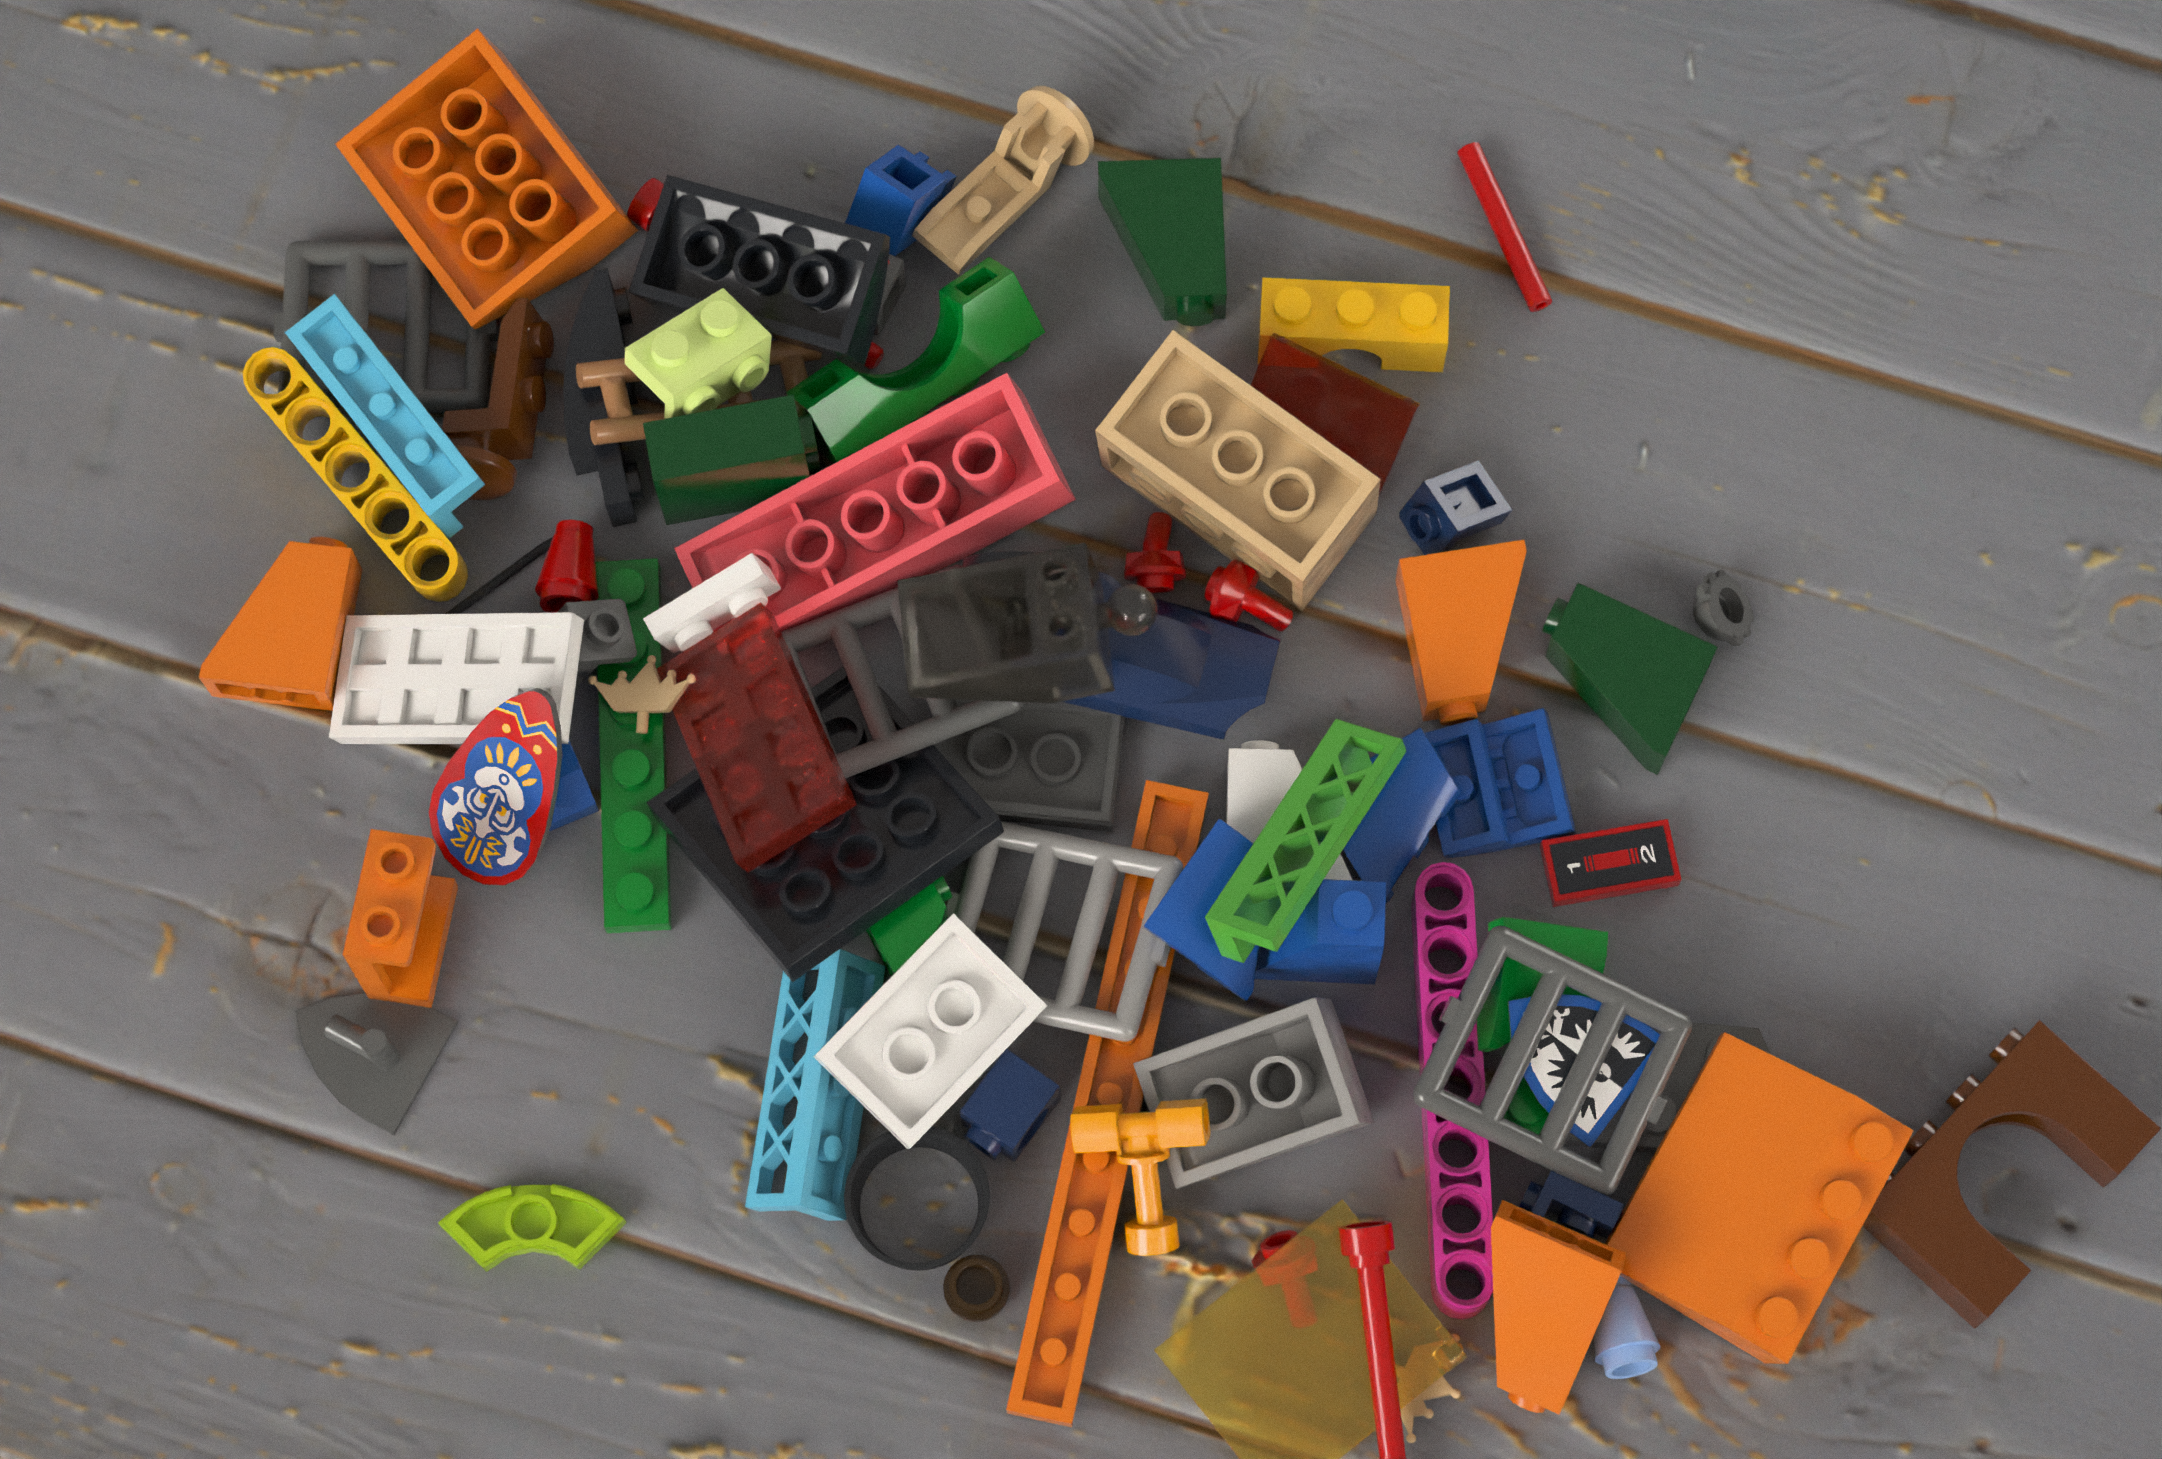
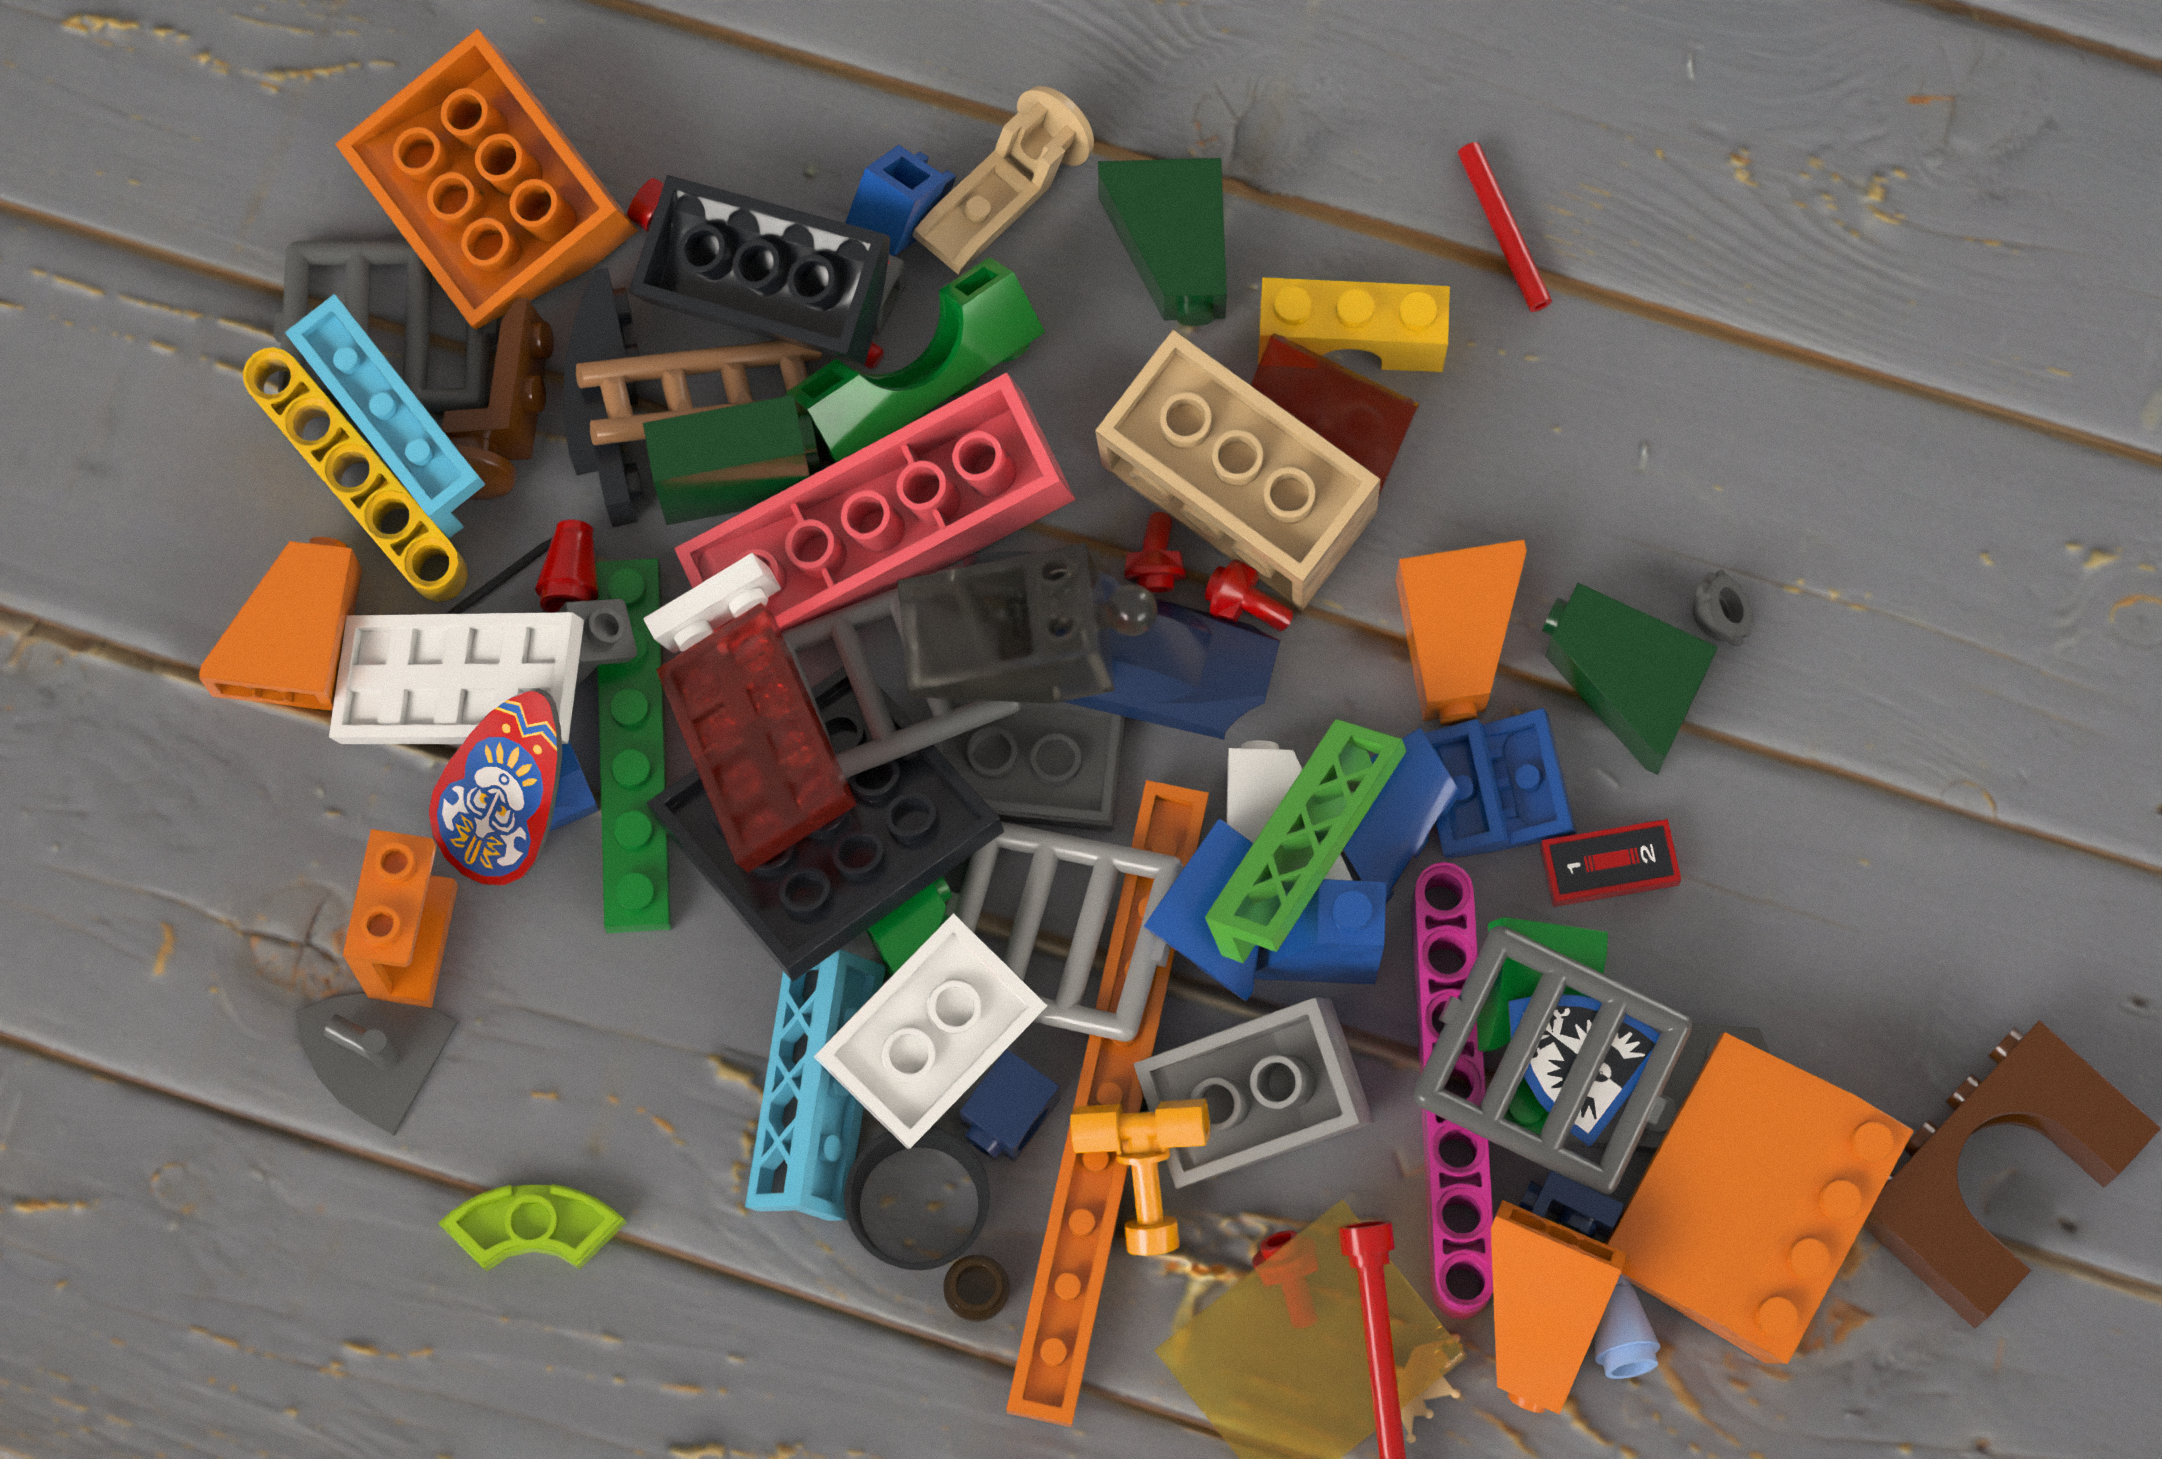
(644, 693): tan piece -> none
(702, 356): yellowish green bracket -> none
(1453, 508): dark blue bracket -> none

